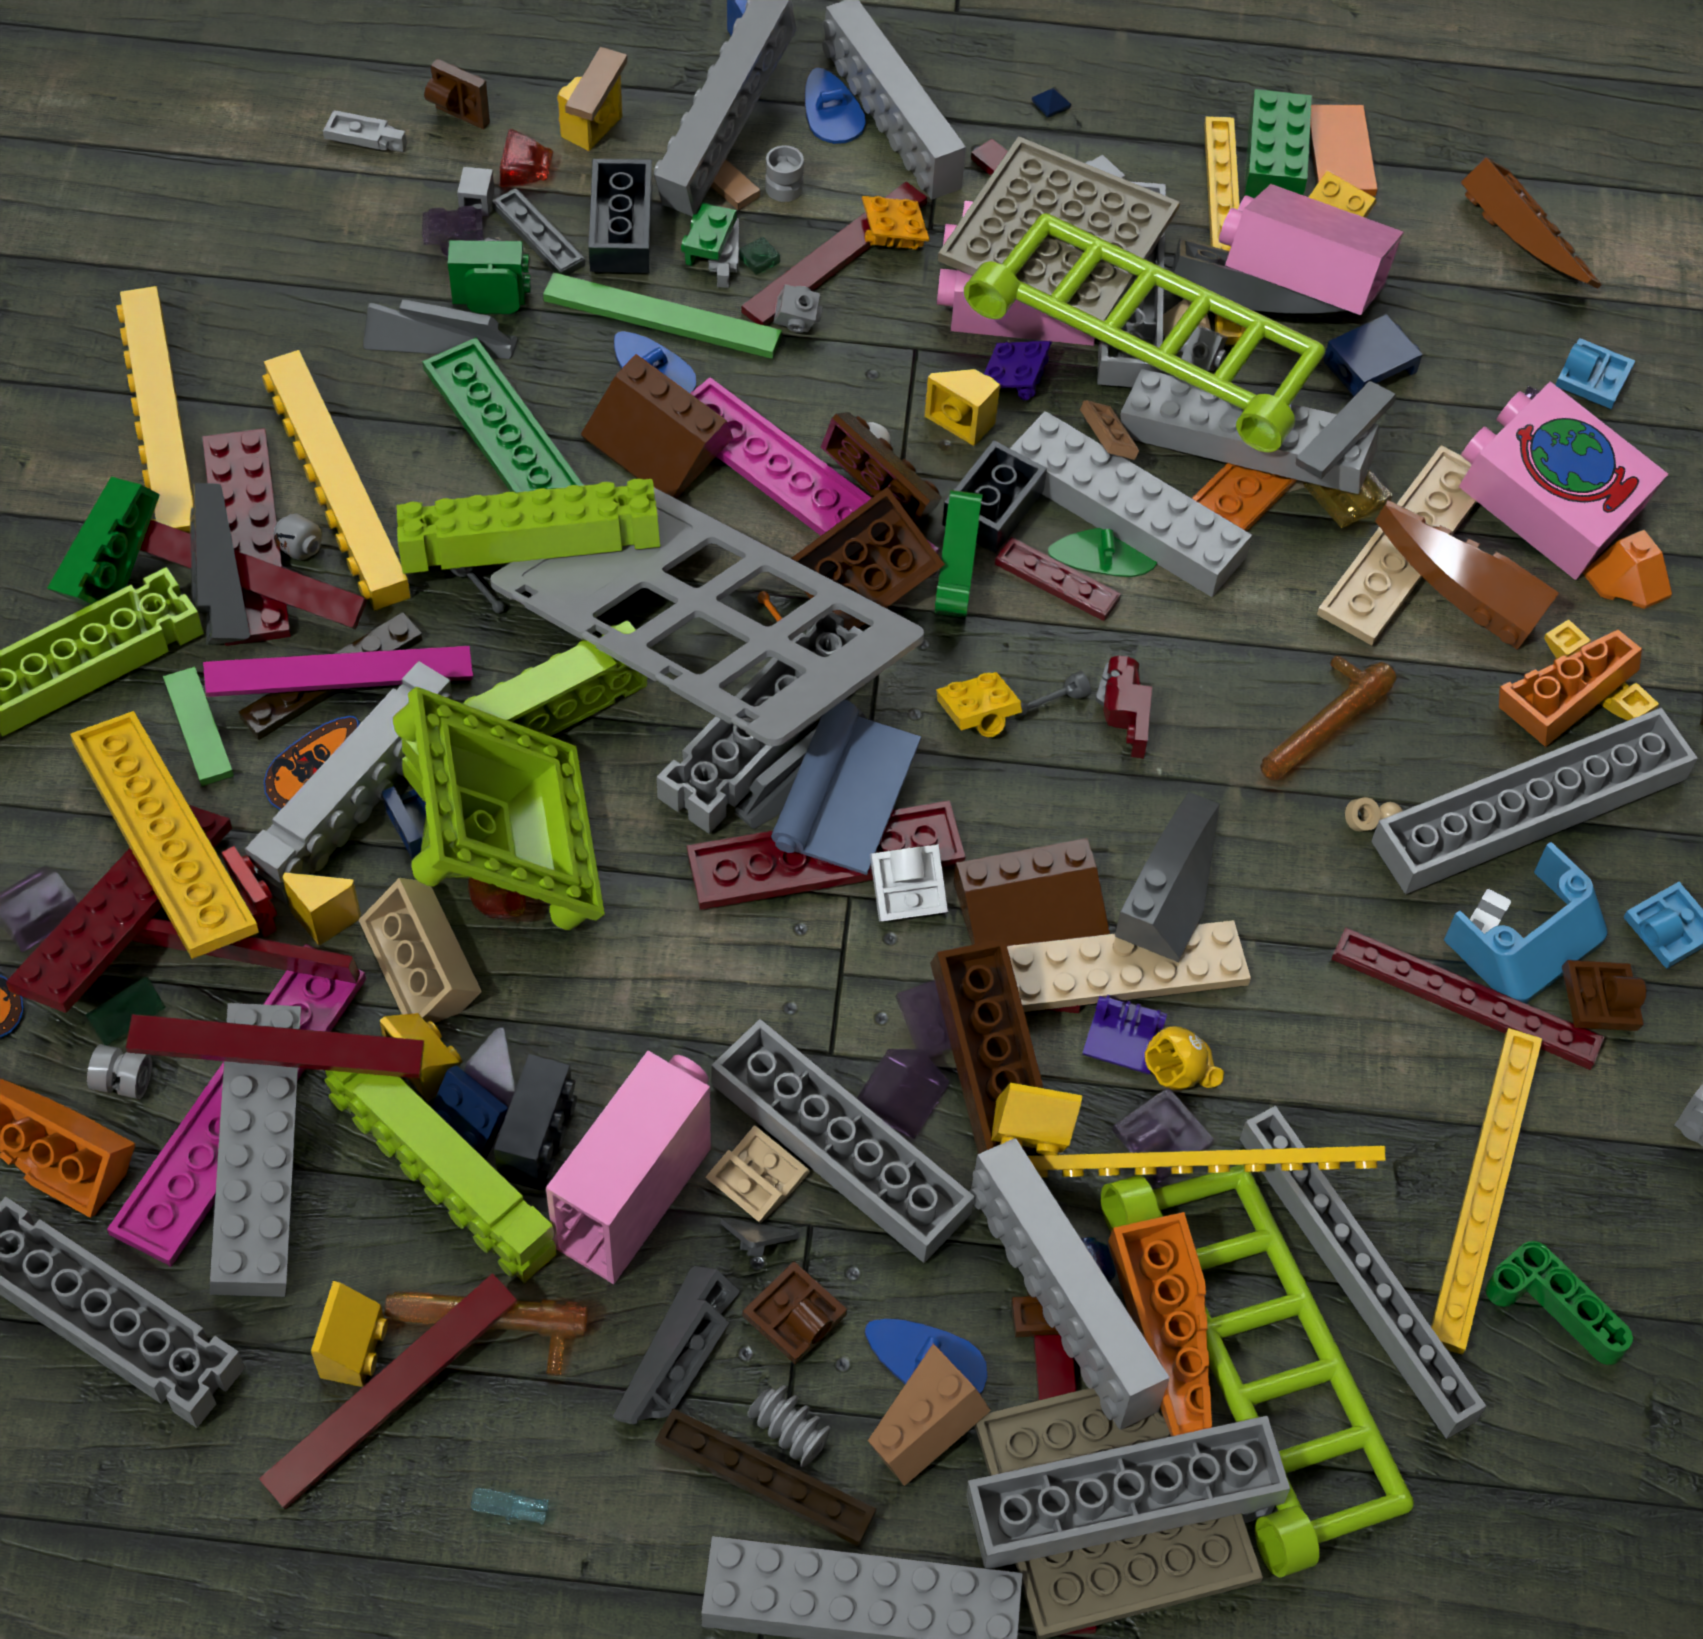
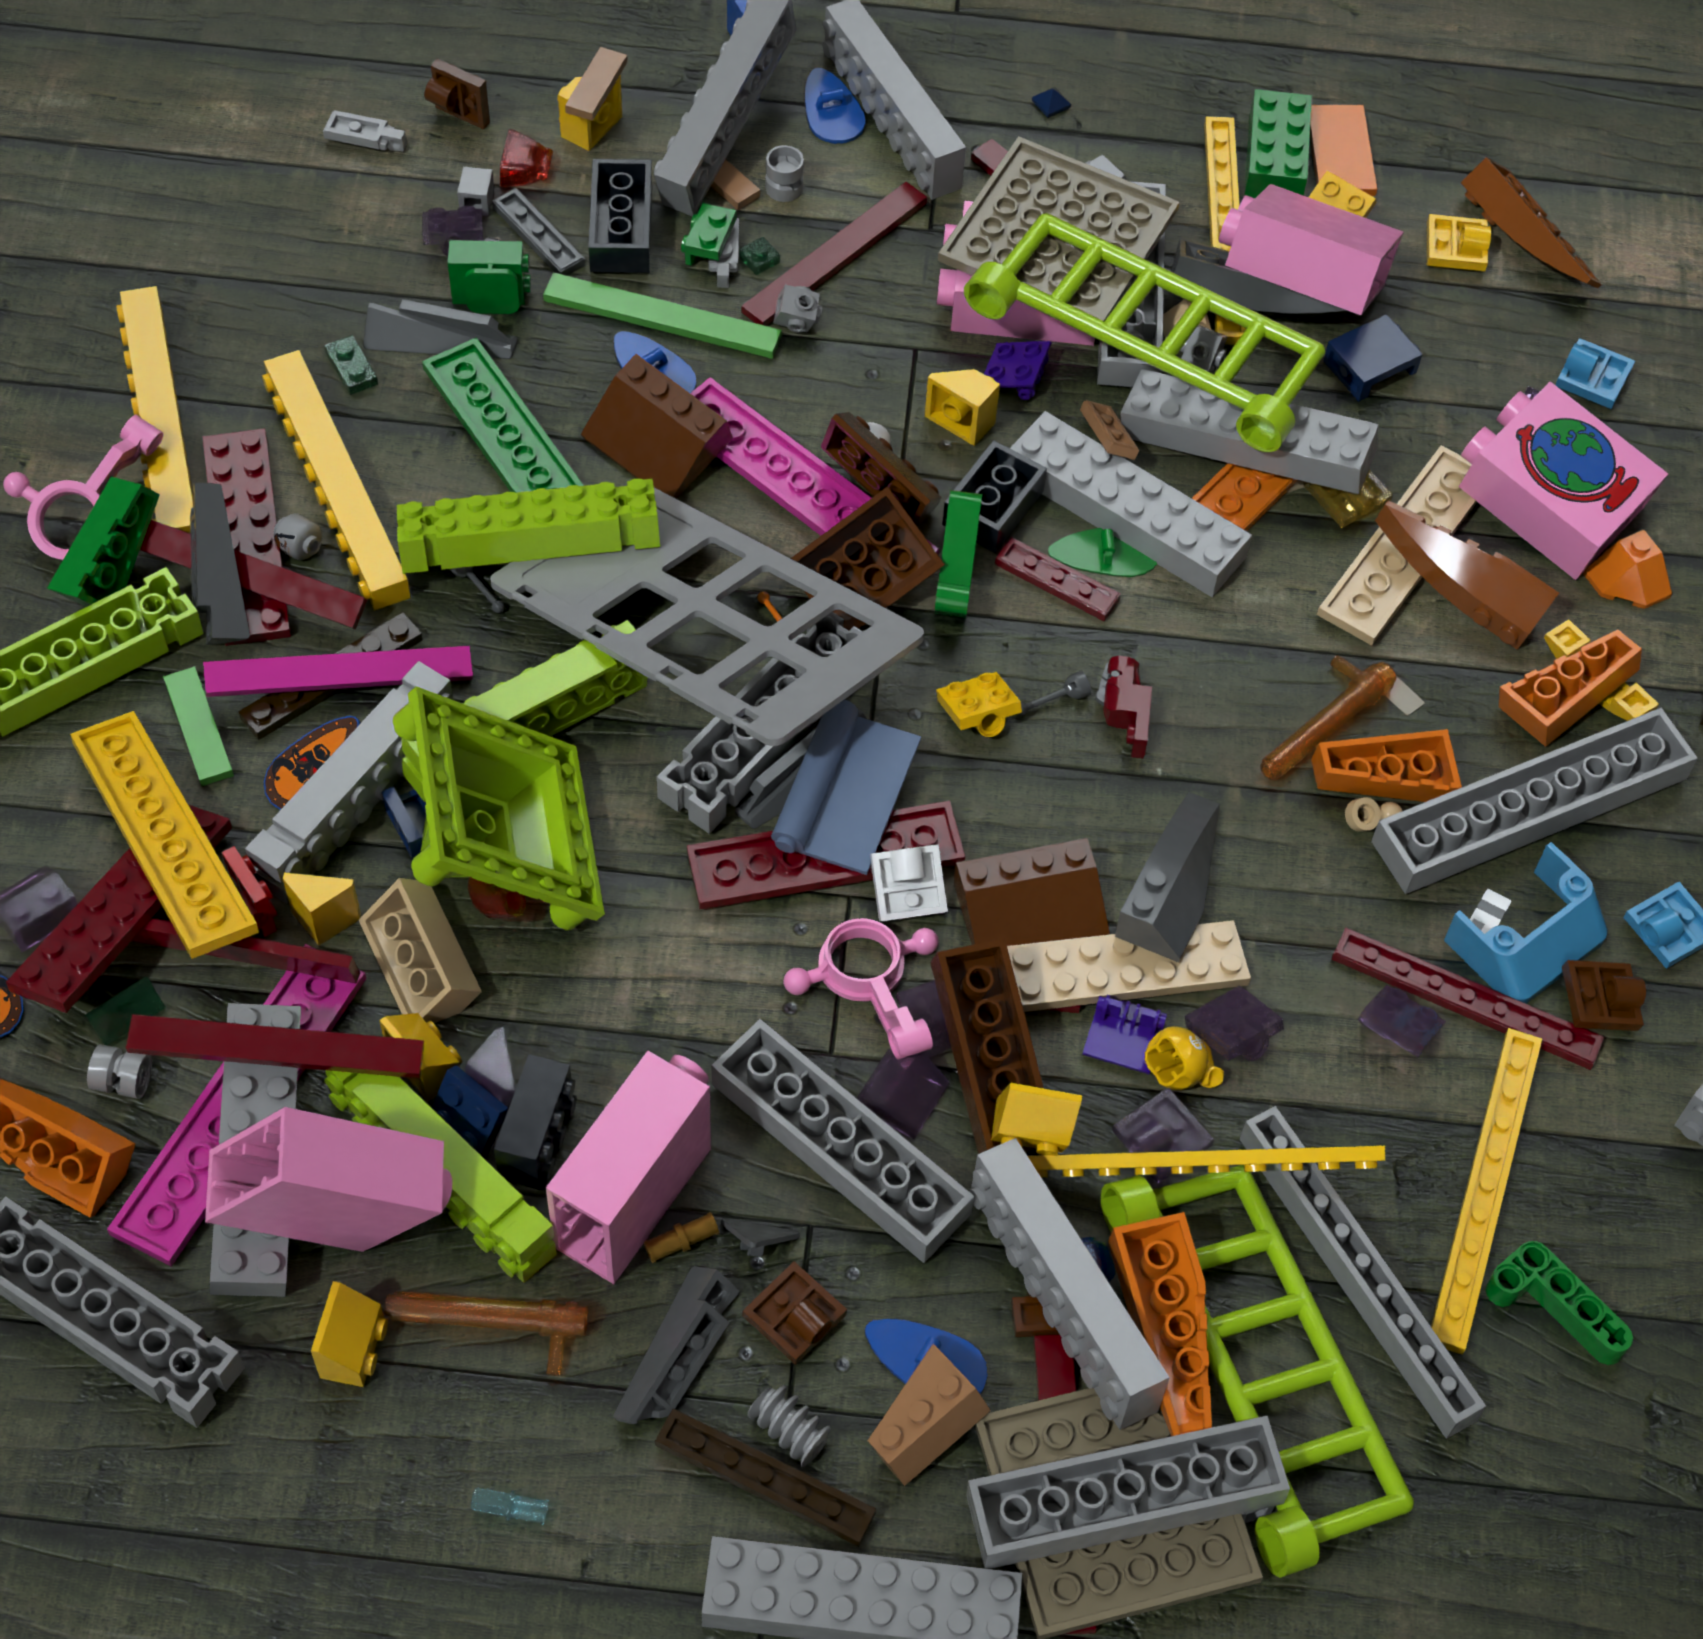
(137, 438): none -> bright pink piece
(326, 1180): none -> bright pink brick
(351, 364): none -> clear green plate
(388, 1391): dark red tile -> none
(681, 1237): none -> pearl gold pin
(758, 1174): tan slope -> none
(894, 222): light orange hinge -> none
(903, 1033): none -> bright pink piece
(1235, 1024): none -> clear purple plate
(1345, 429): tile -> none
(1389, 766): none -> orange wedge
(1401, 1020): none -> clear purple plate
(1404, 697): none -> dark tan sticker
(1458, 242): none -> yellow plate

